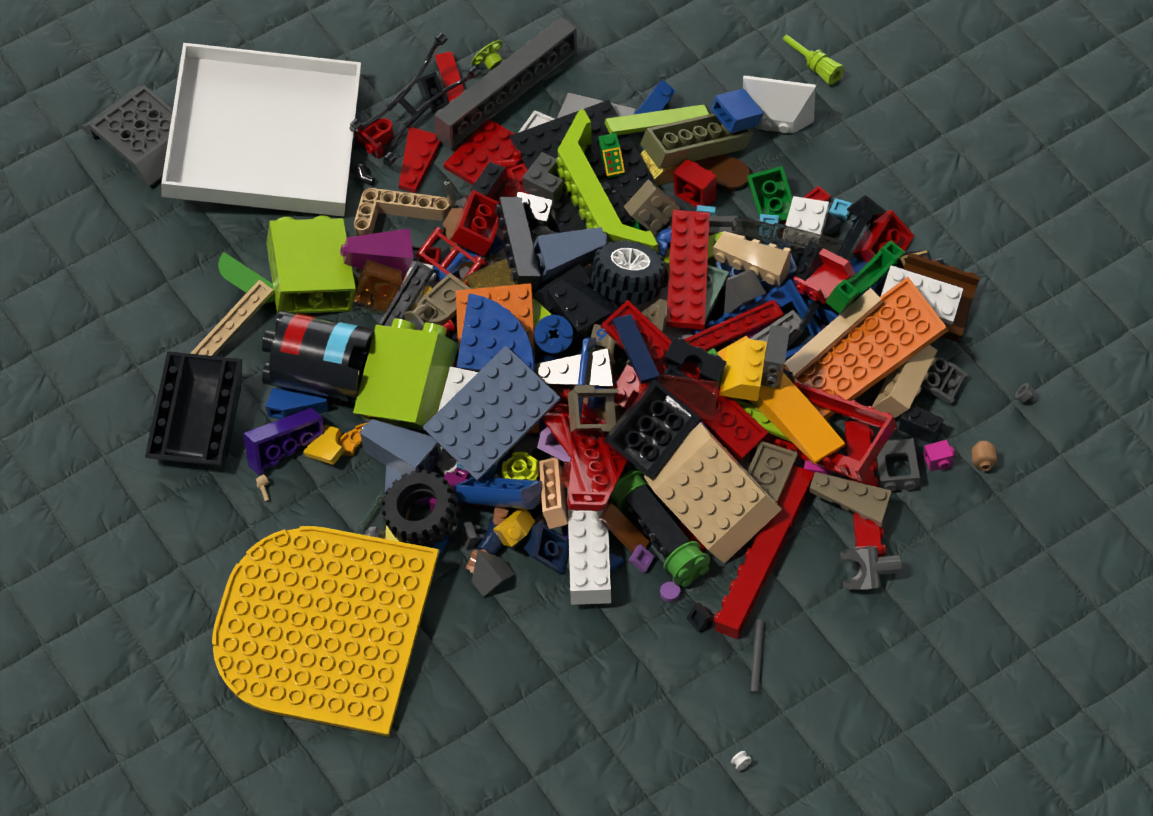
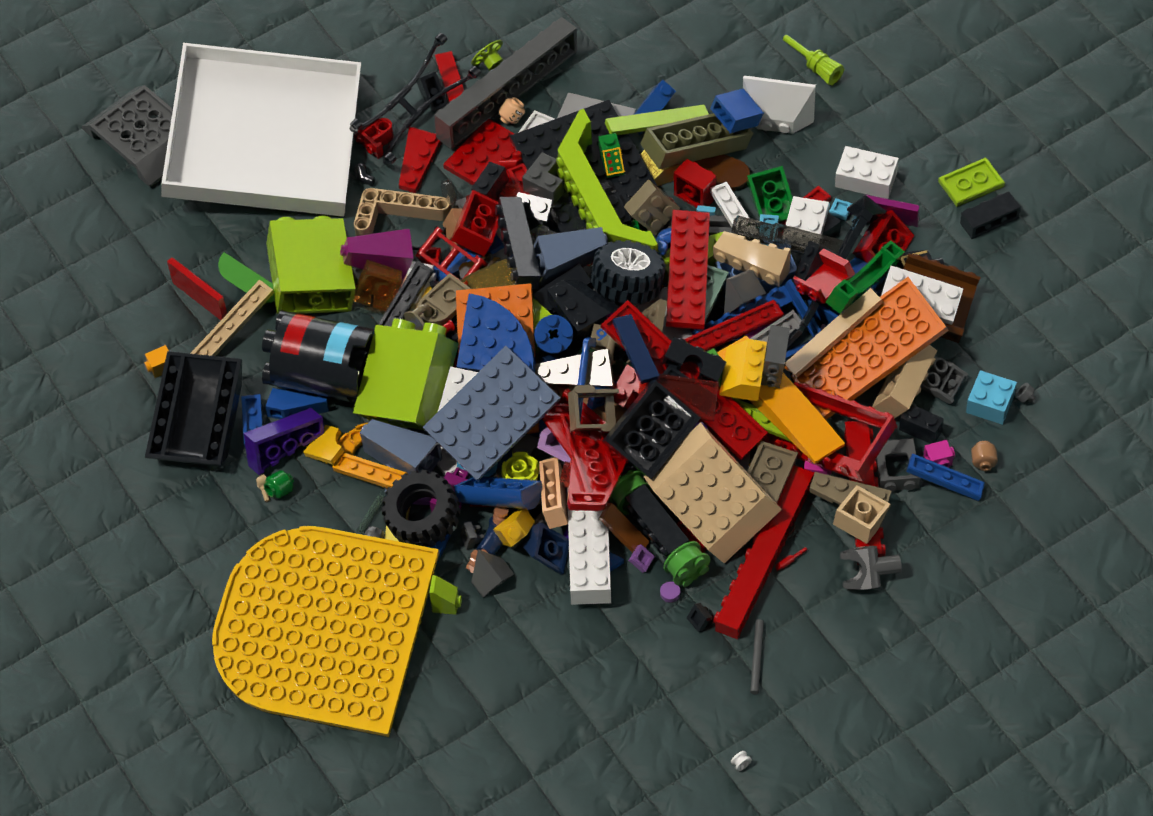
(156, 361): none -> light orange brick
(197, 289): none -> red tile
(251, 412): none -> blue plate
(278, 484): none -> green head
(367, 470): none -> light orange plate
(444, 596): none -> lime slope
(511, 111): none -> light nougat head
(727, 202): none -> white plate
(789, 559): none -> red piece
(861, 514): none -> tan slope
(866, 172): none -> white brick
(905, 211): none -> magenta tile
(945, 477): none -> blue tile
(971, 182): none -> lime tile
(990, 215): none -> black brick
(991, 397): none -> medium azure brick

